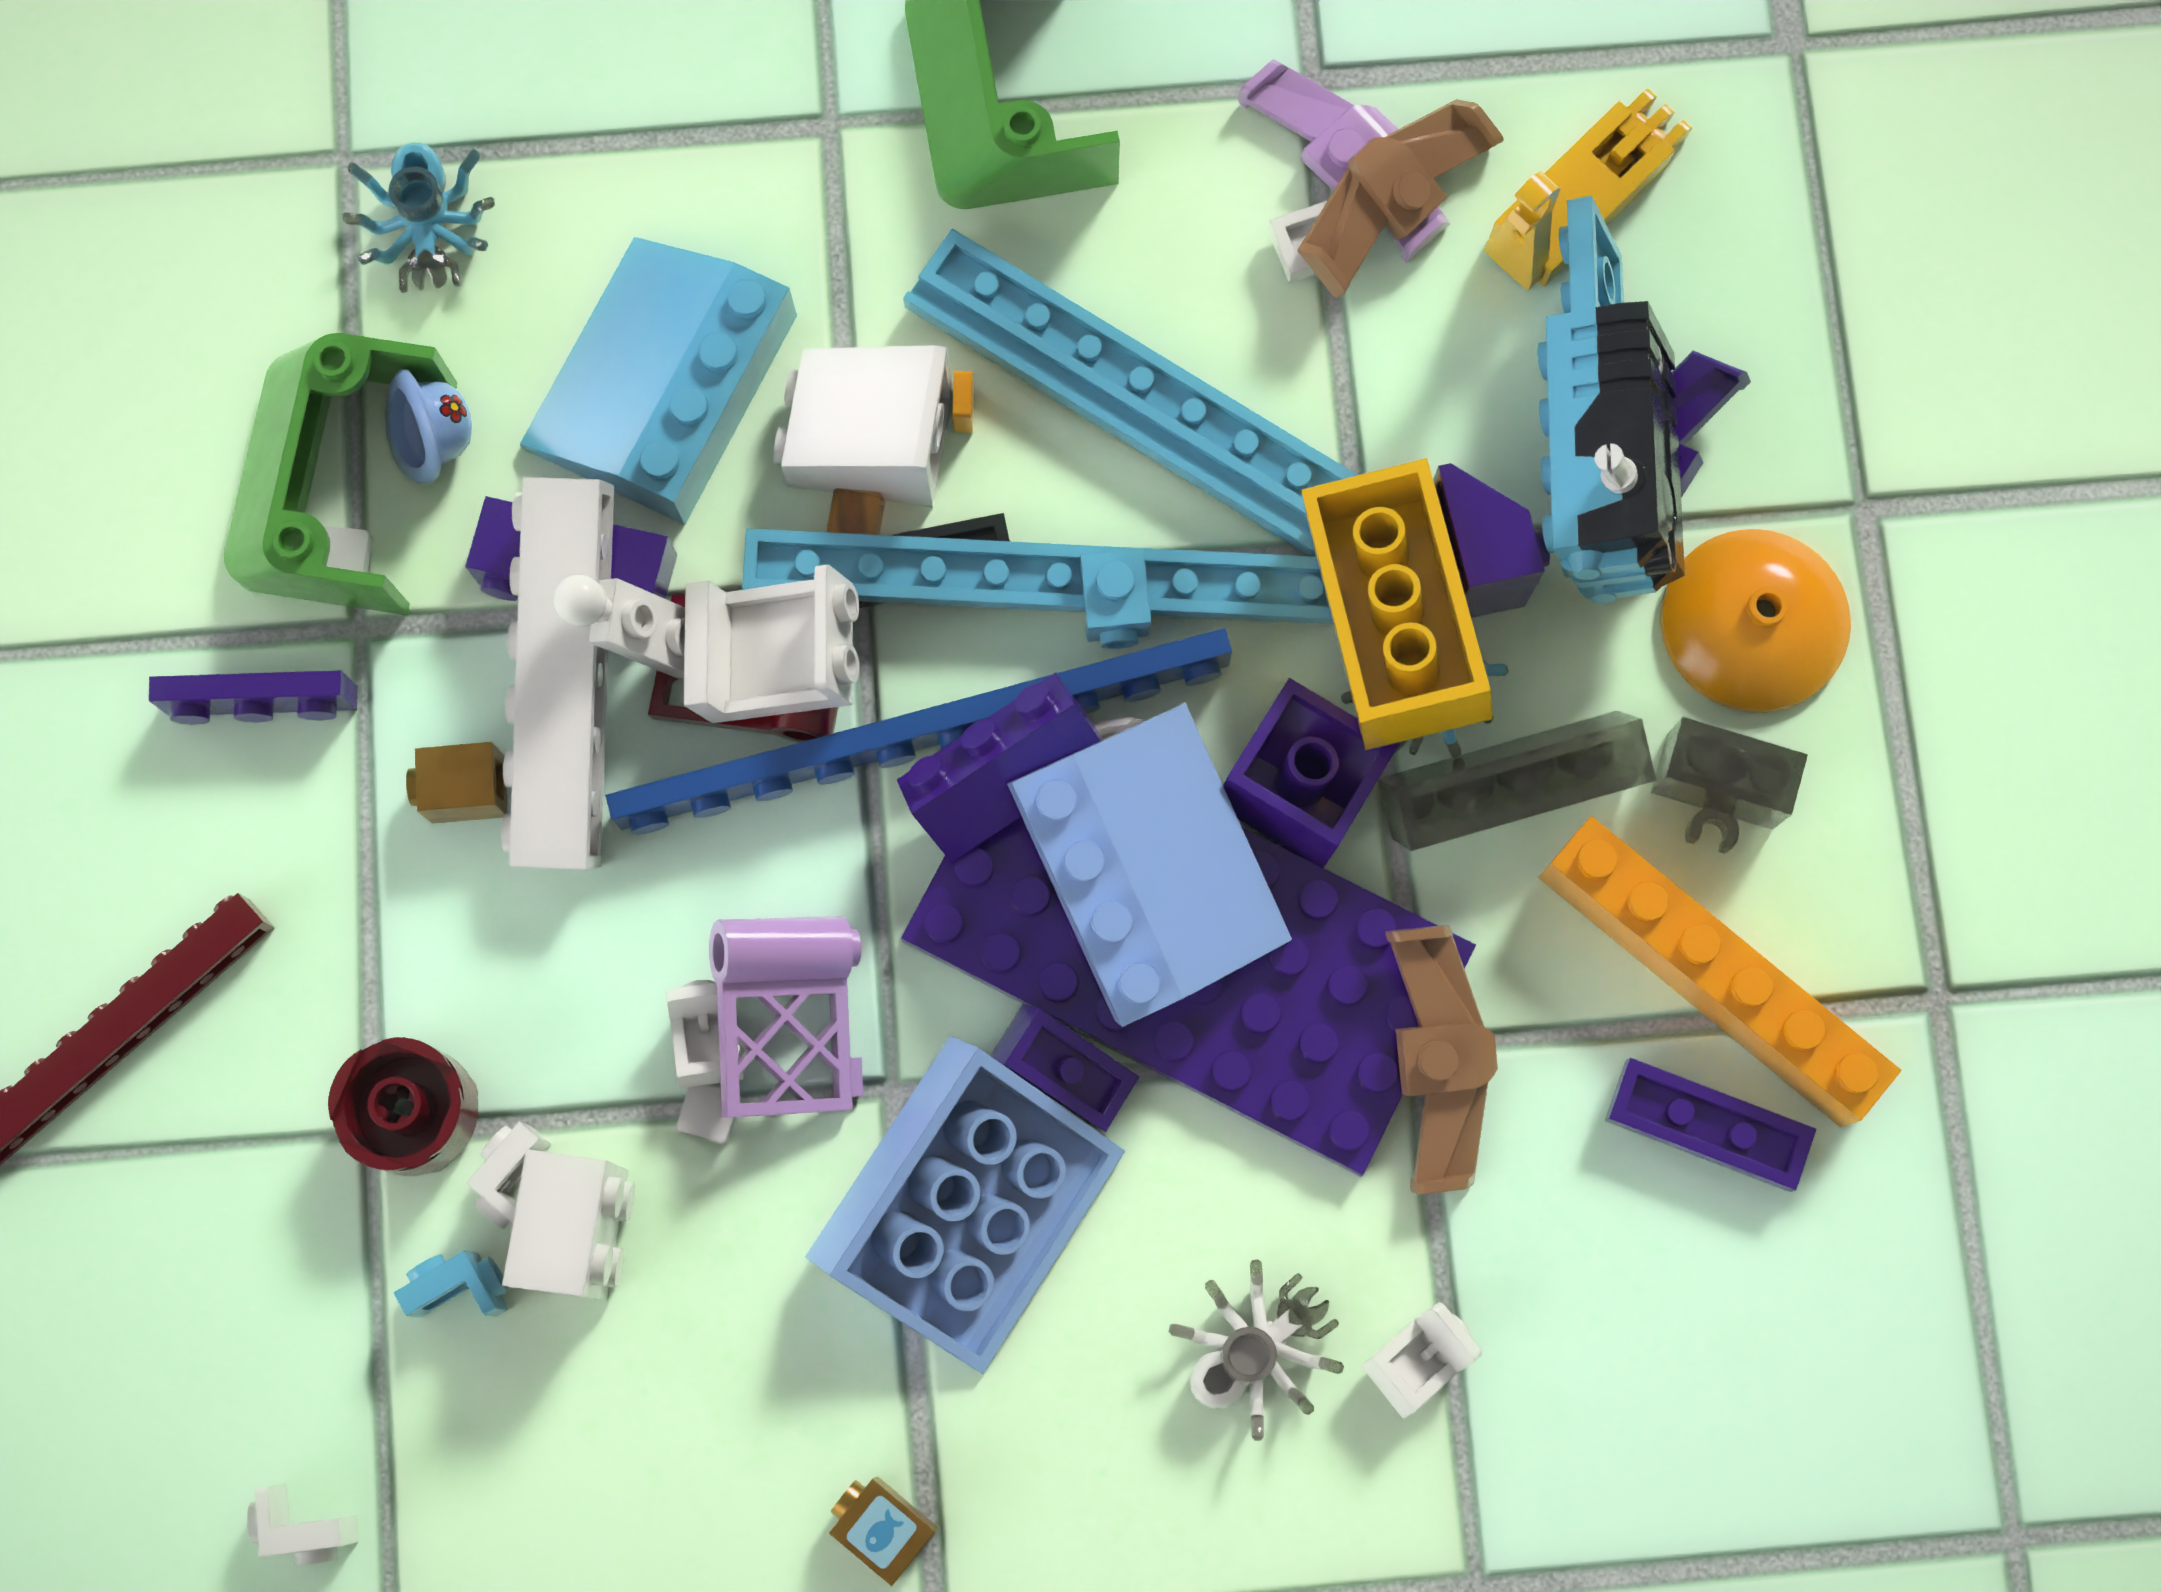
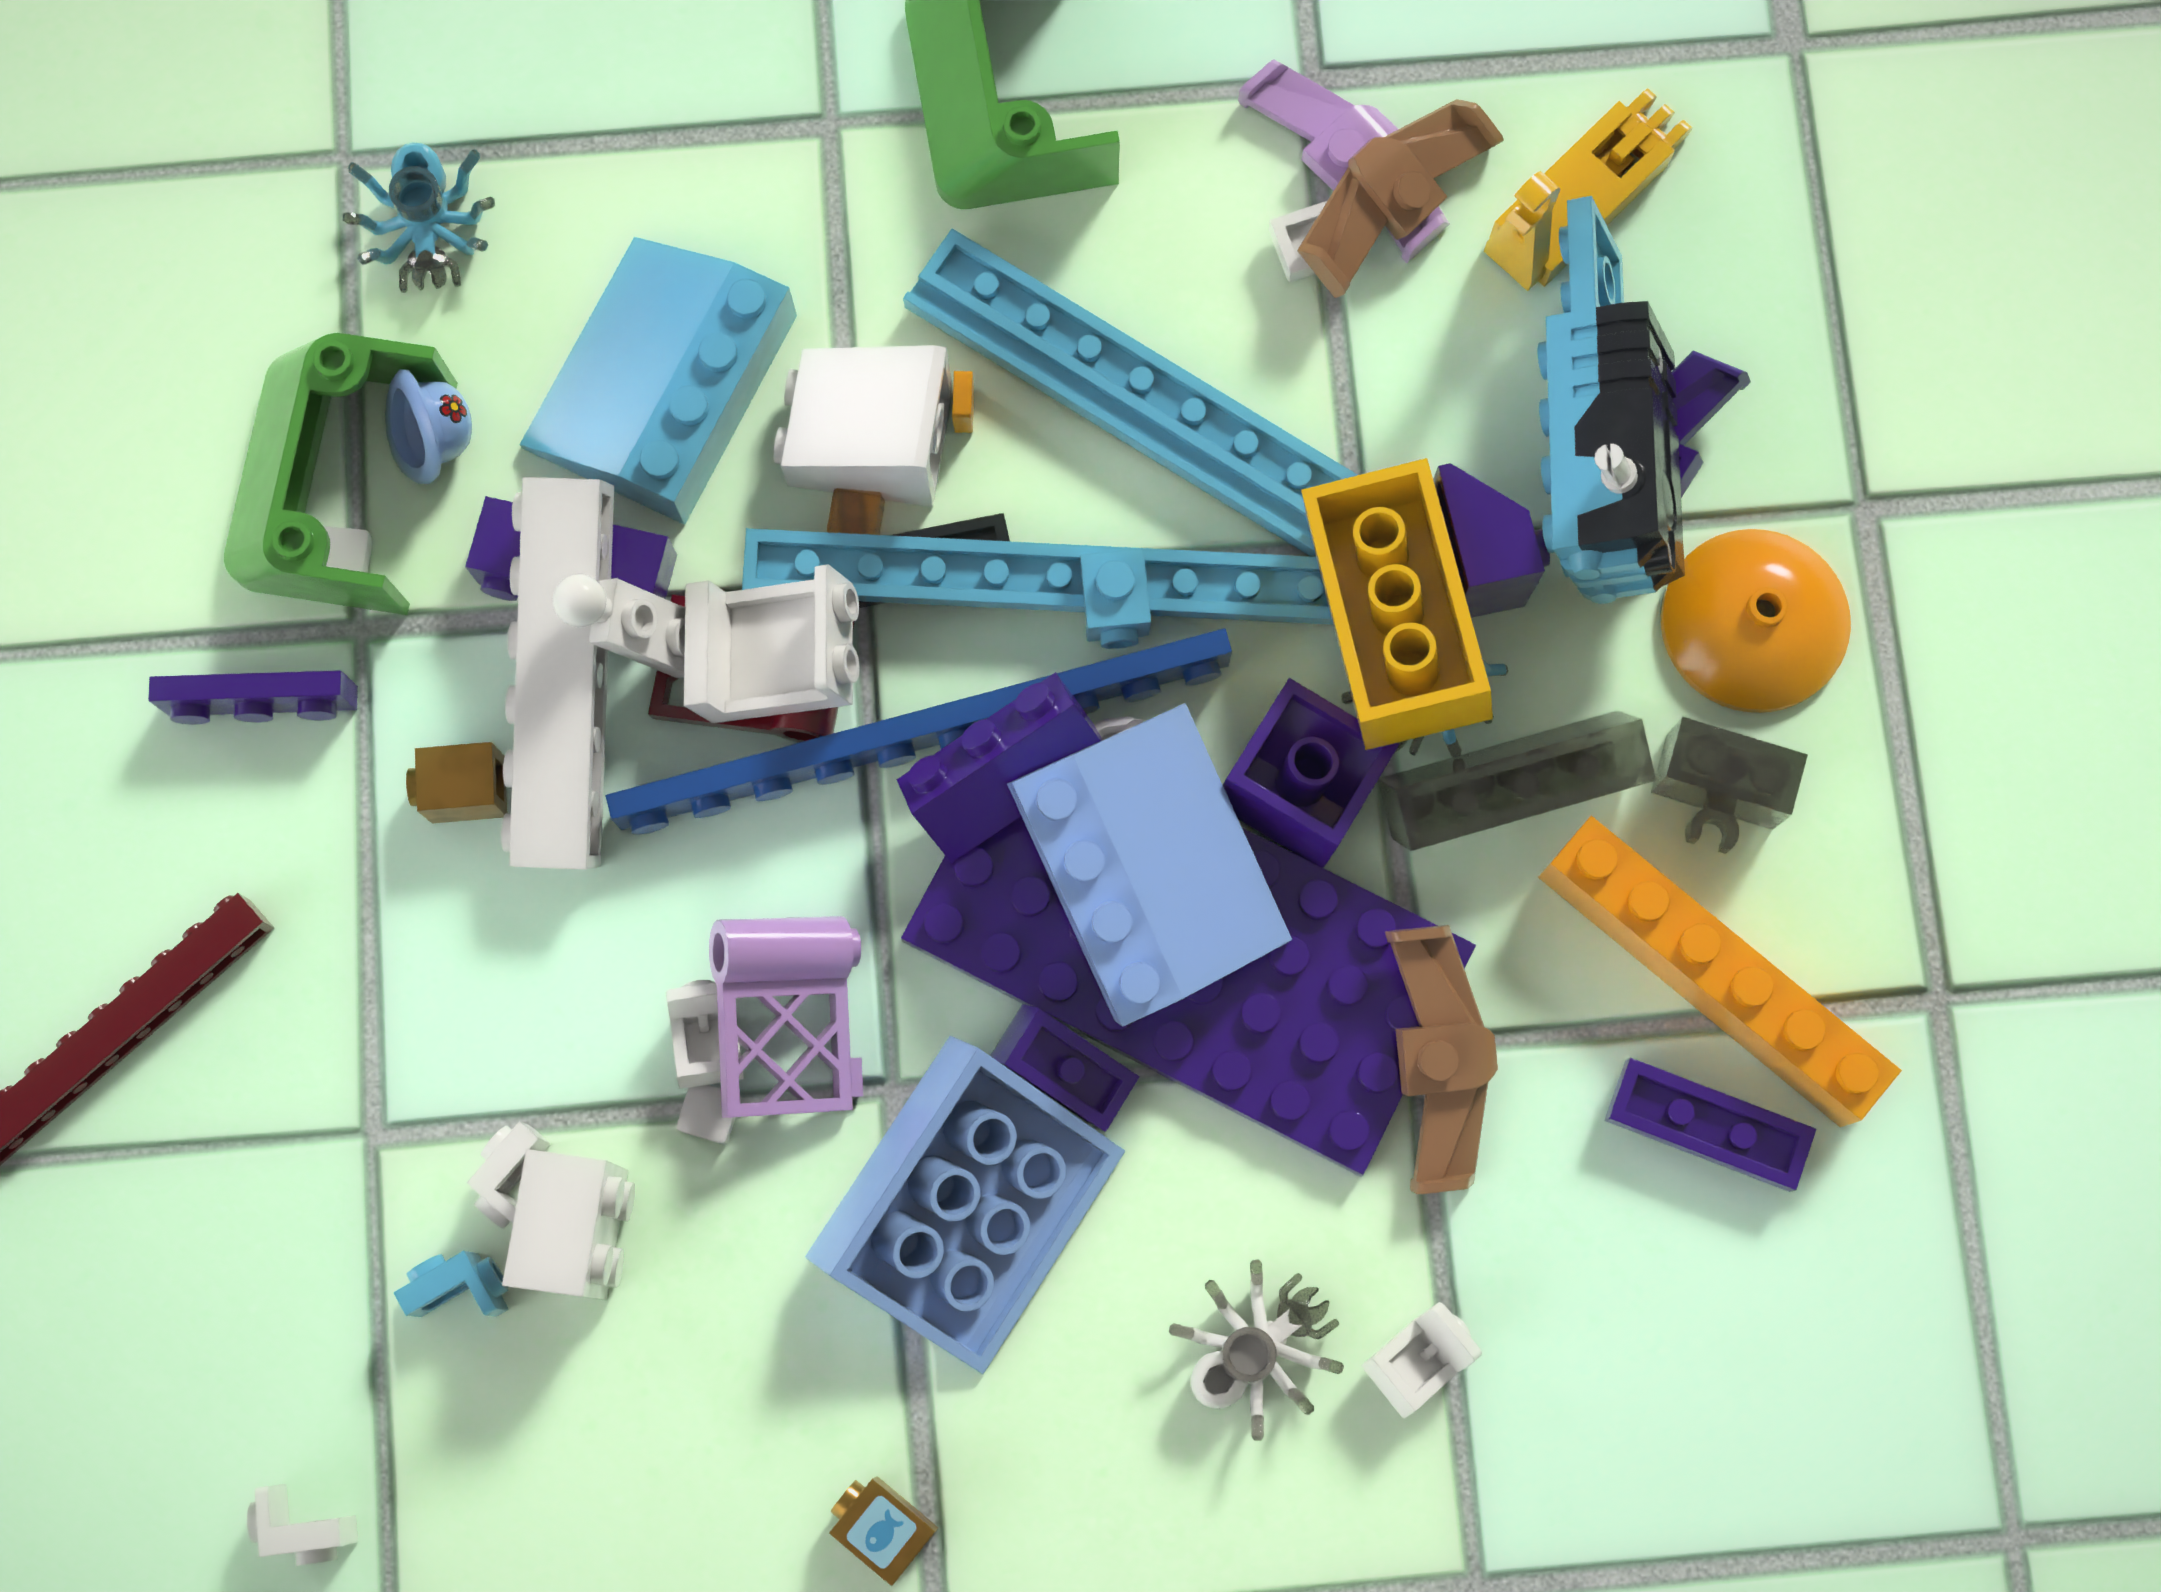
(408, 1069): dark red brick -> none

